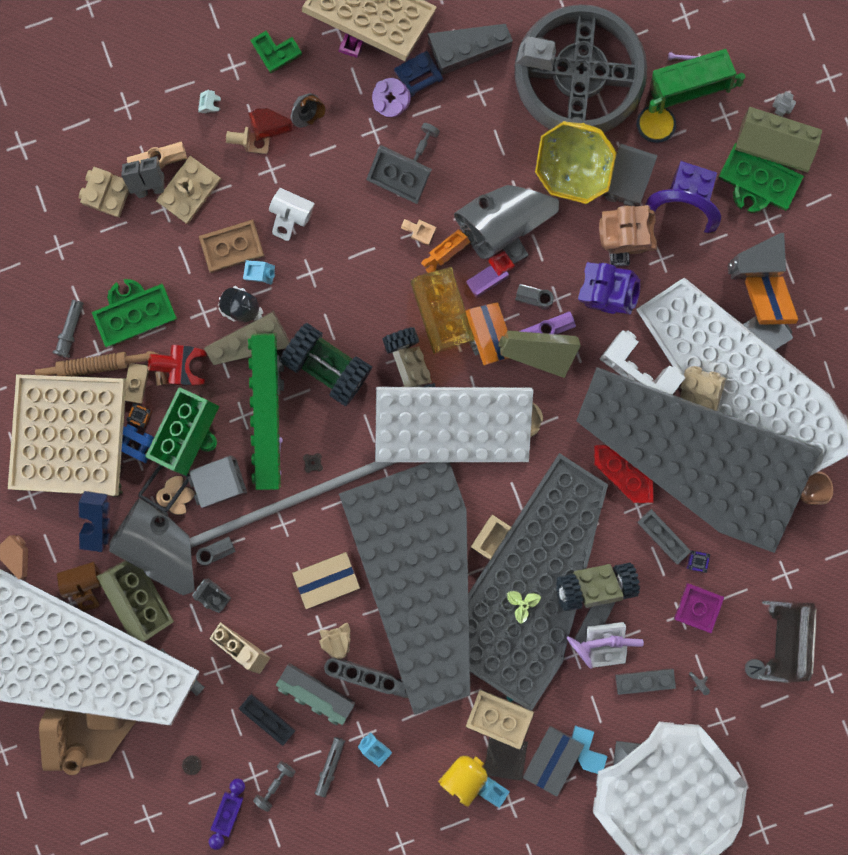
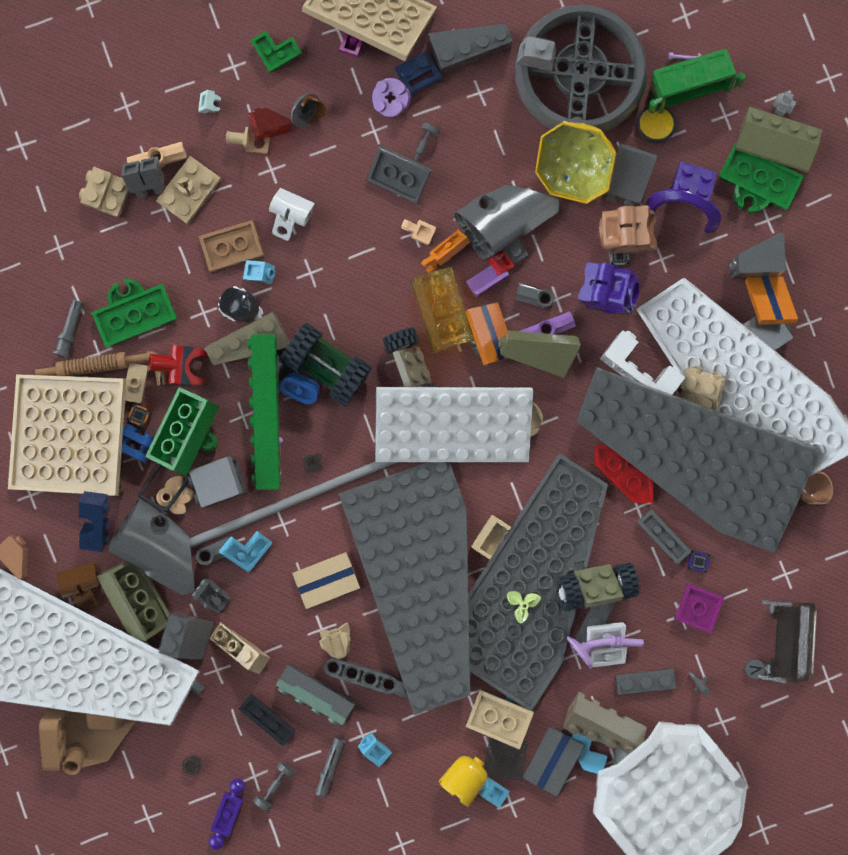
(186, 636): none -> dark grey slope
(246, 555): none -> medium azure tile
(300, 387): none -> blue brick
(603, 725): none -> dark tan wedge

